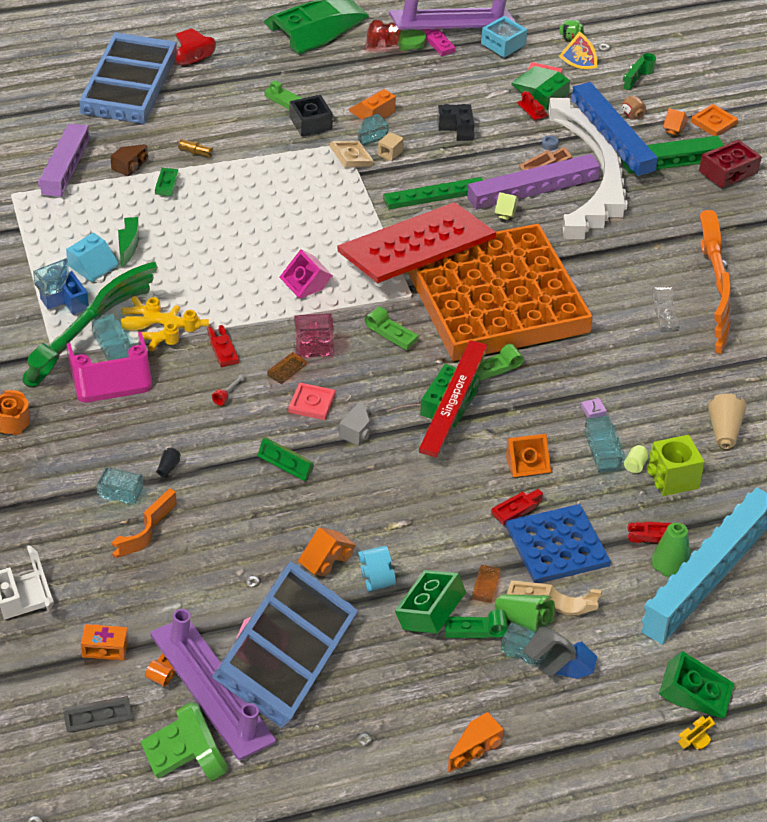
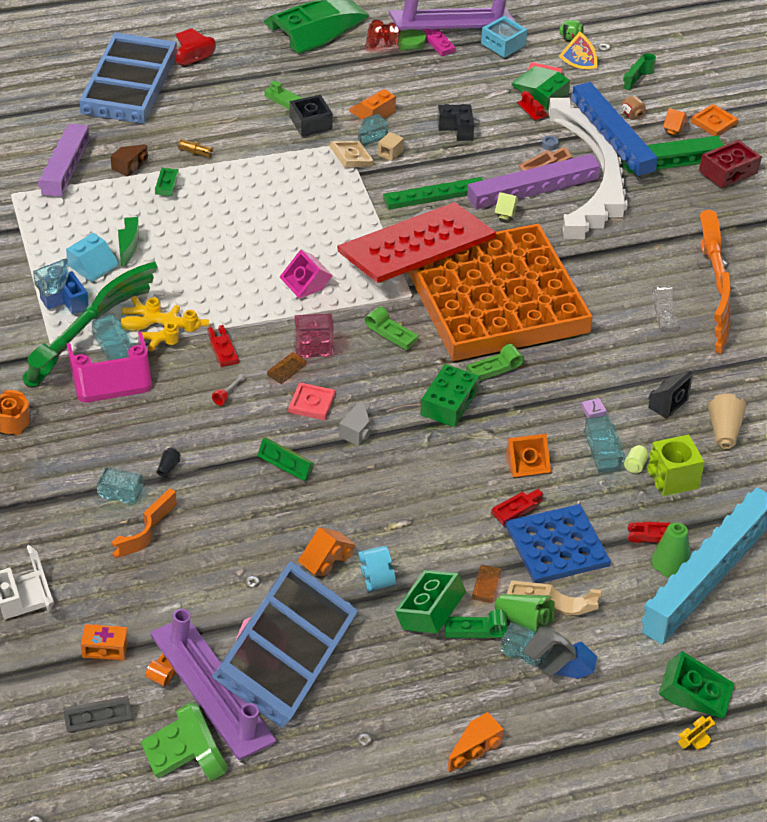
(453, 399): red tile -> none
(671, 394): none -> black slope

